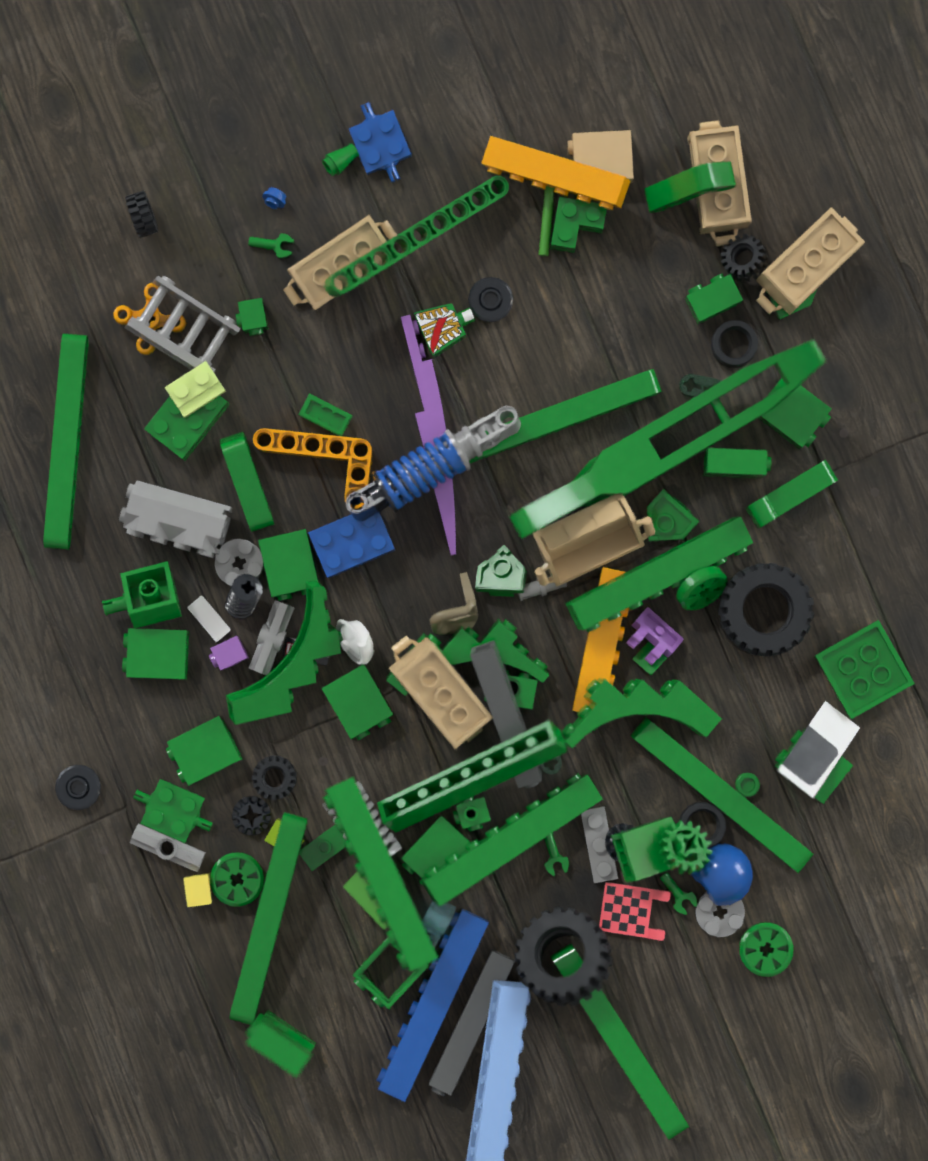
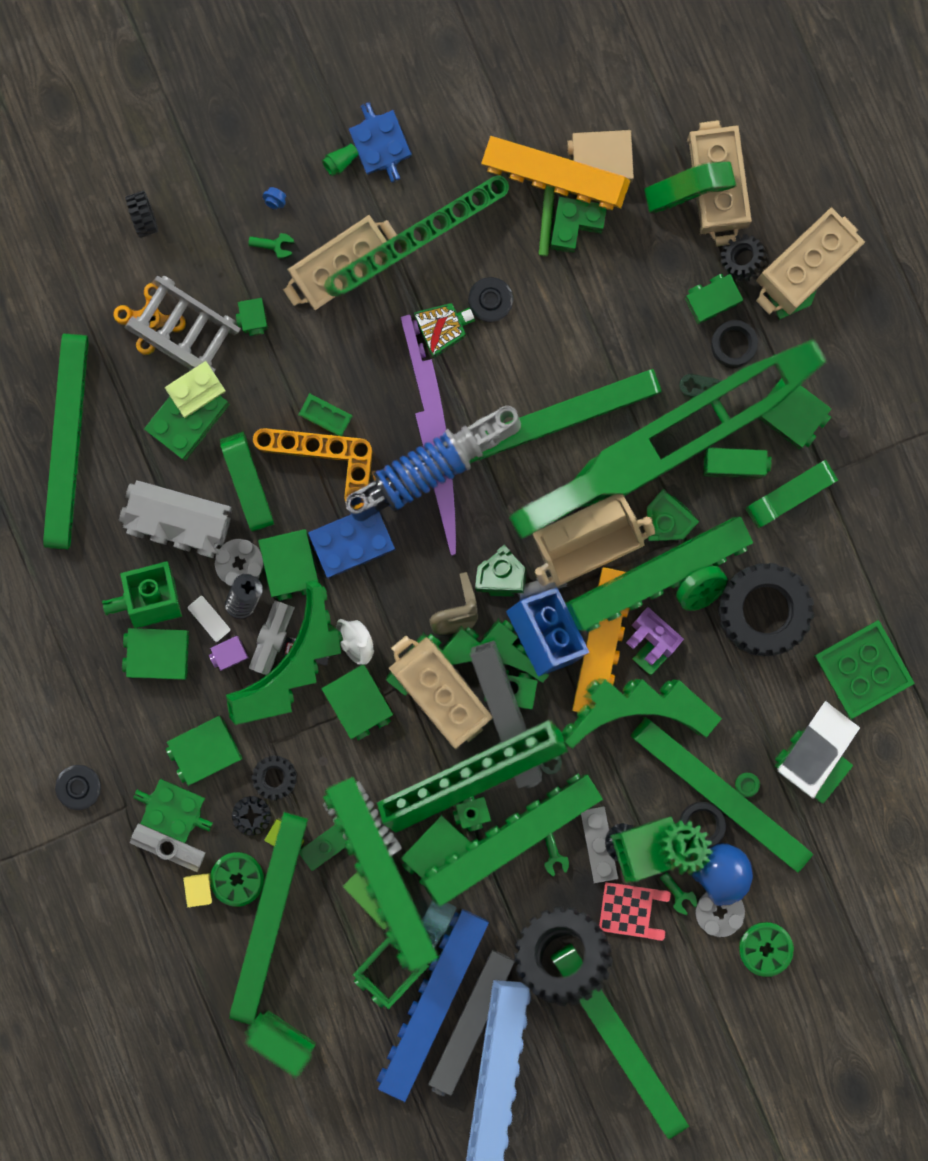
(547, 631): none -> blue brick

